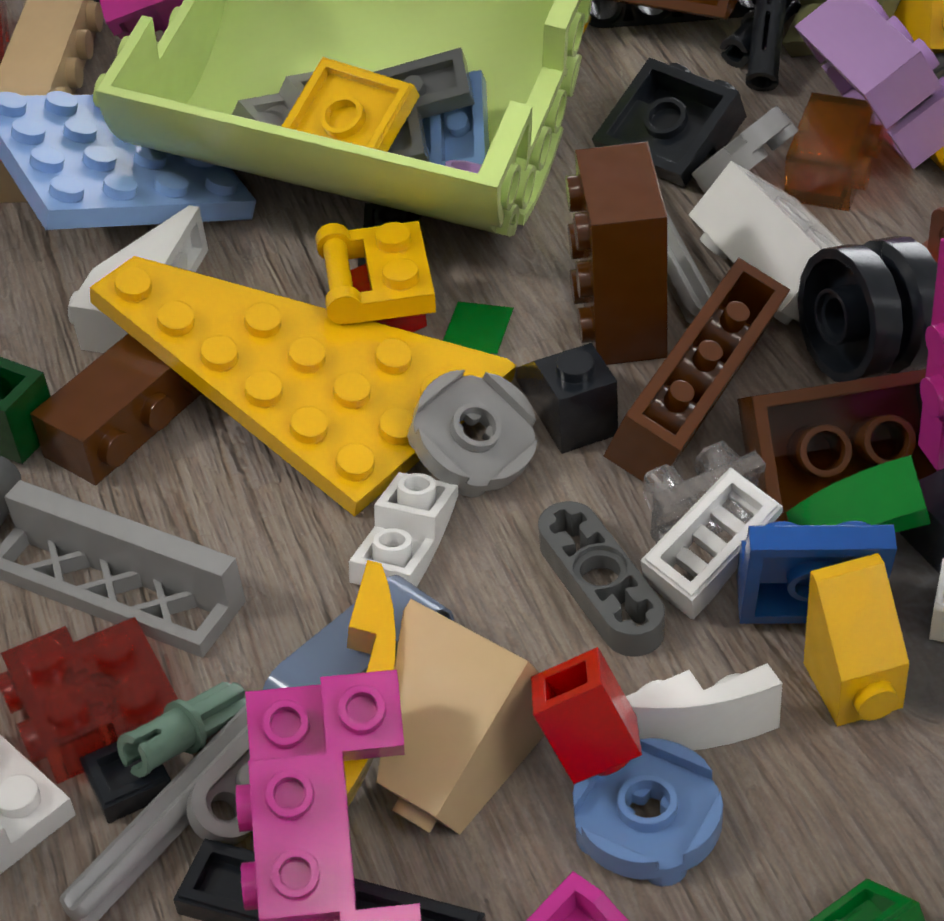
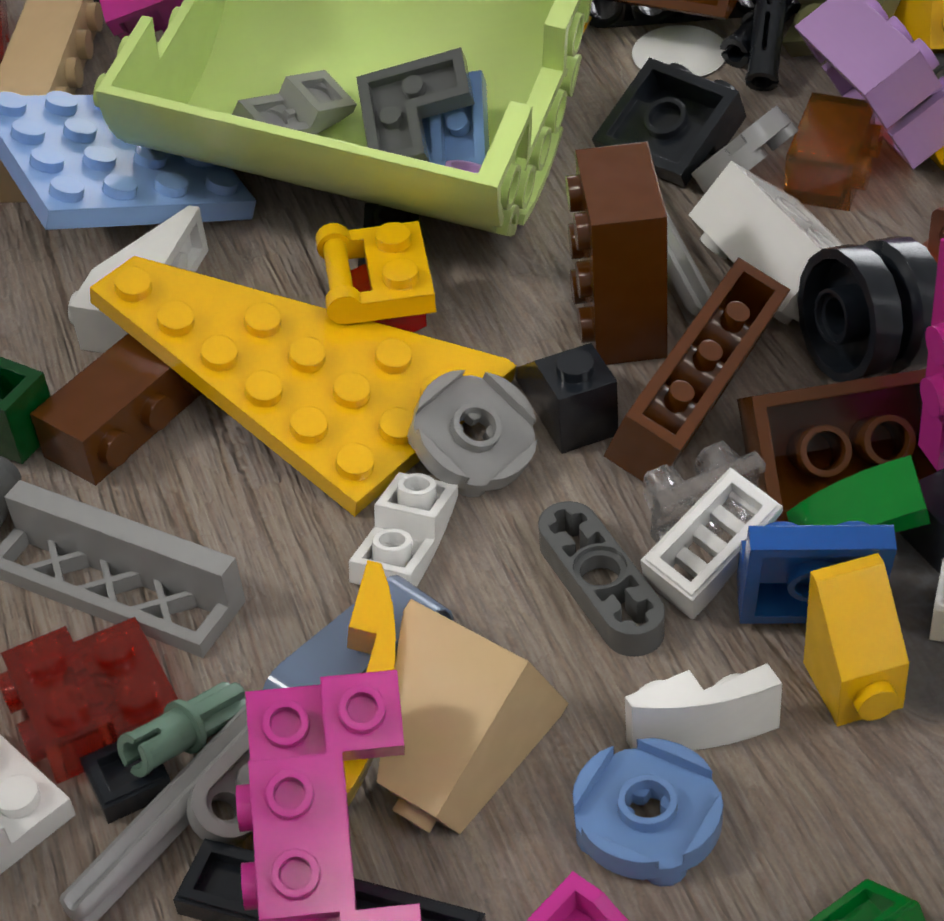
(352, 105): yellow tile -> none
(478, 326): green sticker -> none
(586, 716): red brick -> none
(681, 44): none -> white sticker

